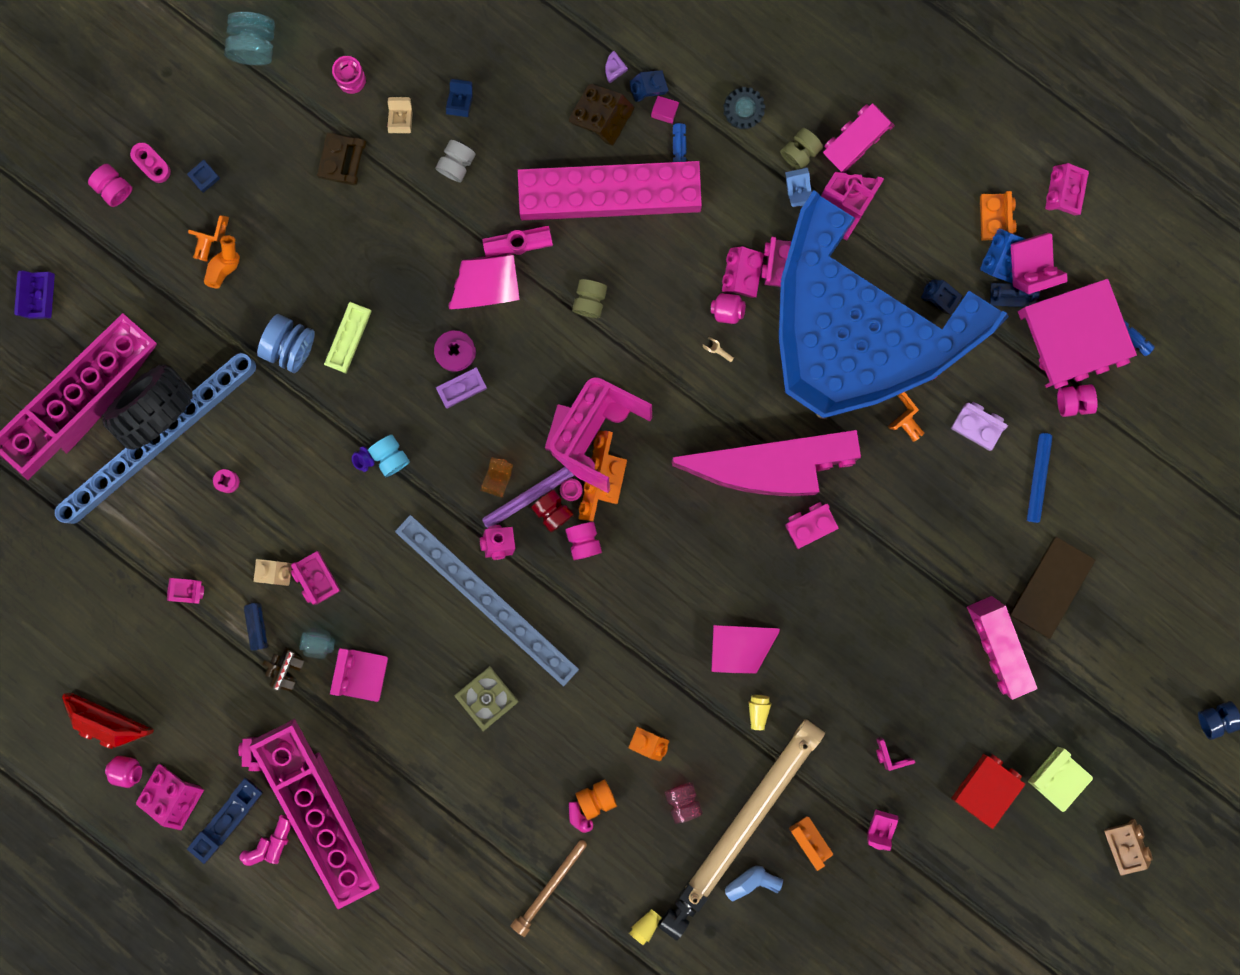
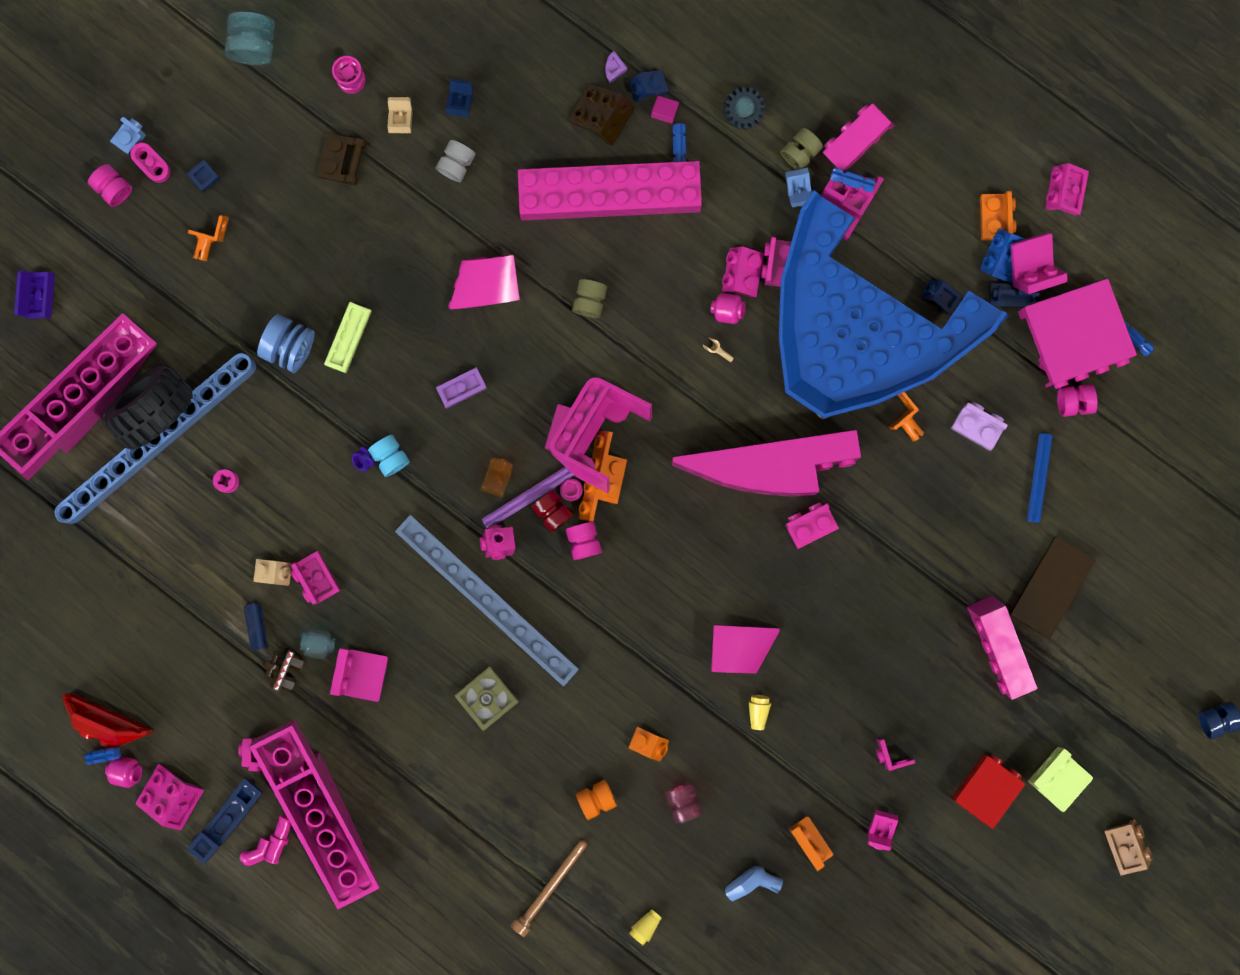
(102, 755): none -> blue axle
(128, 135): none -> medium blue bracket
(185, 590): dark pink bracket -> none
(222, 263): orange arm -> none
(455, 339): magenta piece -> none
(502, 244): dark pink piece -> none
(577, 819): dark pink arm -> none
(743, 826): tan piece -> none
(853, 180): none -> blue axle

